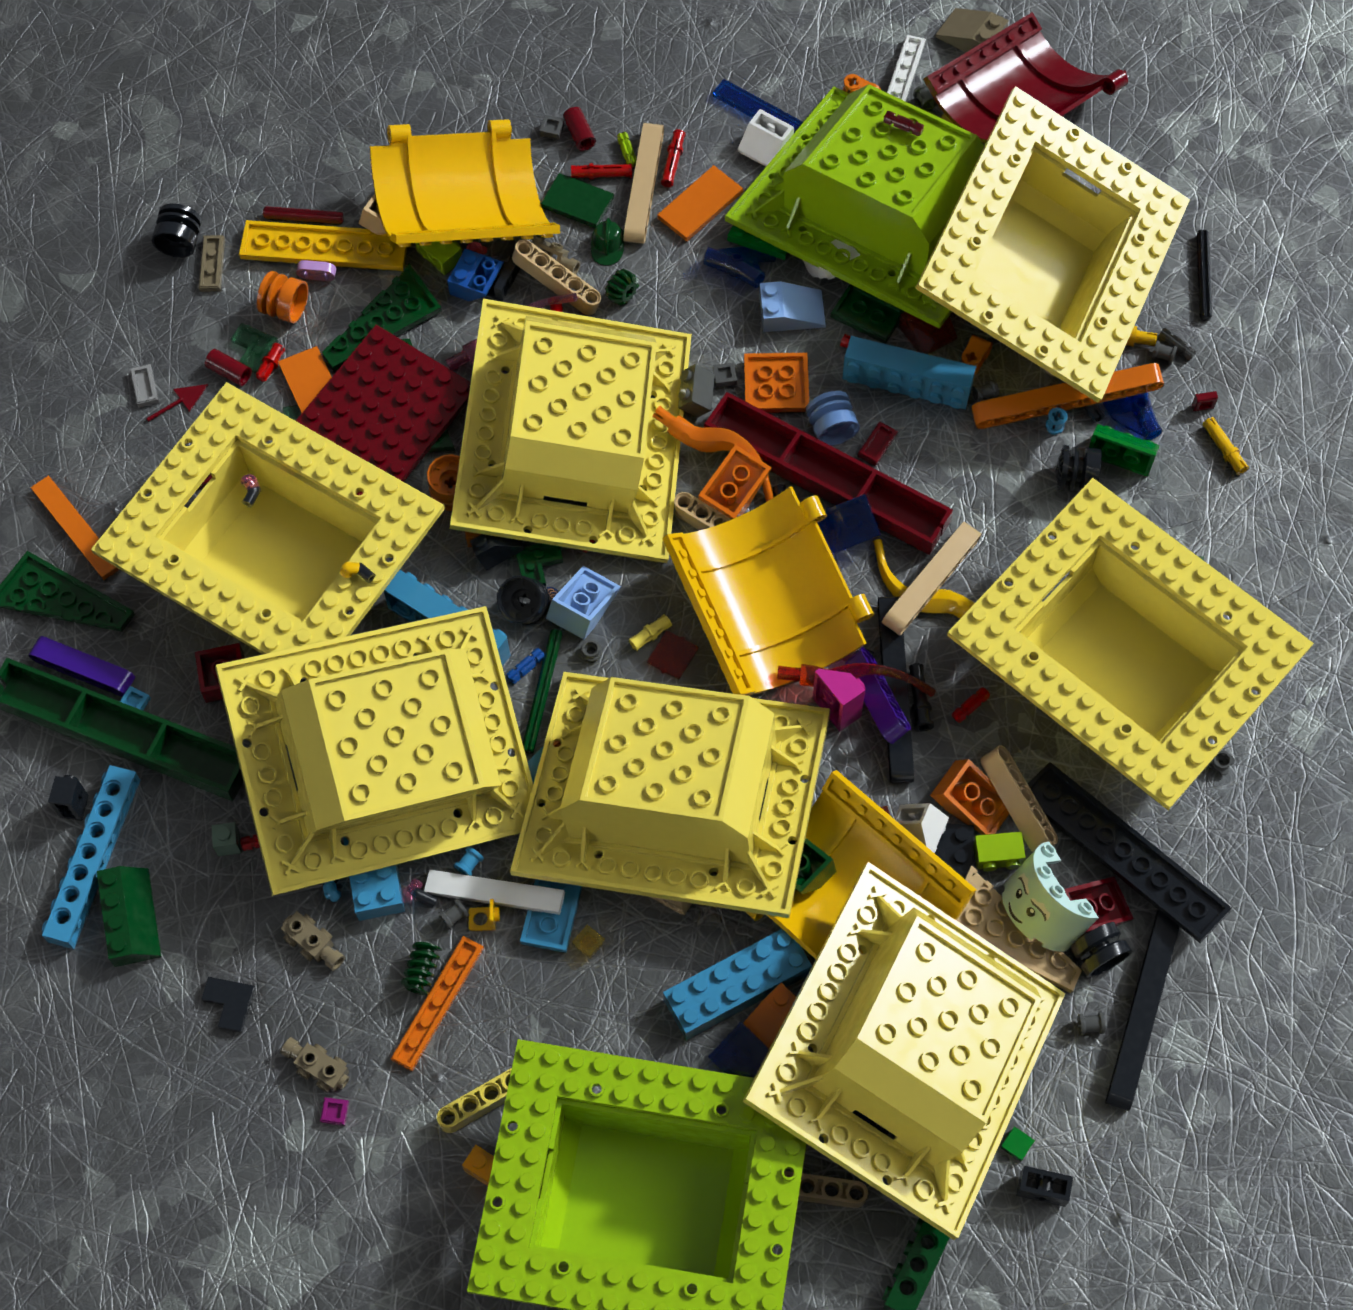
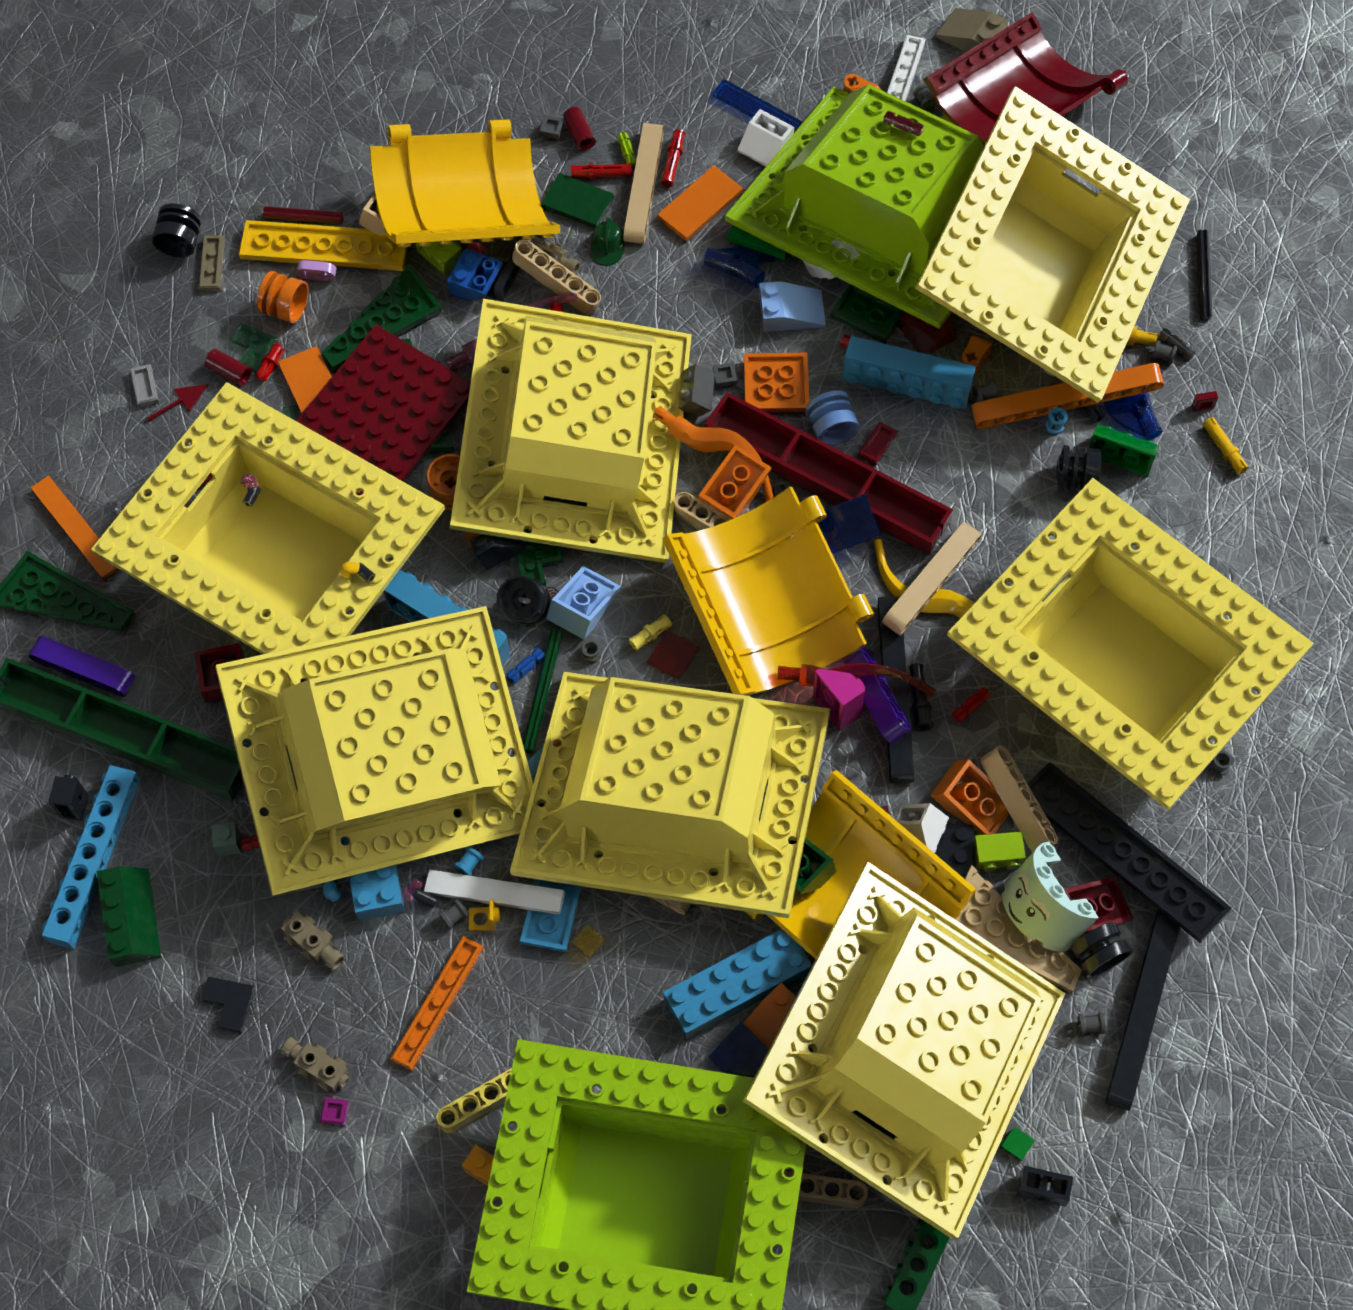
(135, 698): dark azure plate -> none
(419, 967): dark green piece -> none
(621, 287): dark green gear -> none

